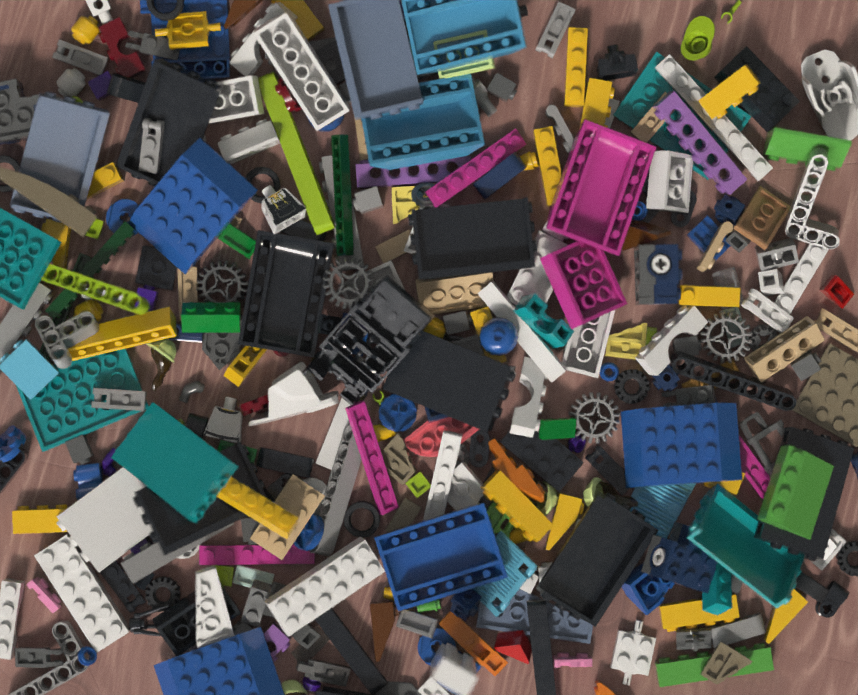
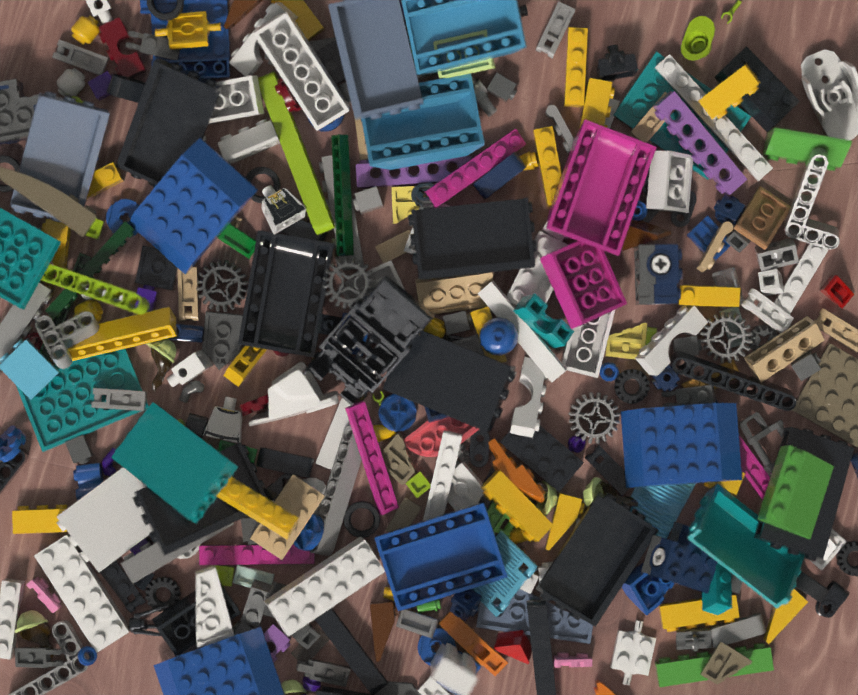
(34, 628): none -> piece
(38, 343): none -> dark red plate
(151, 146): light grey plate -> none
(194, 364): none -> white torso
(211, 317): green brick -> none
(557, 428): green tile -> none

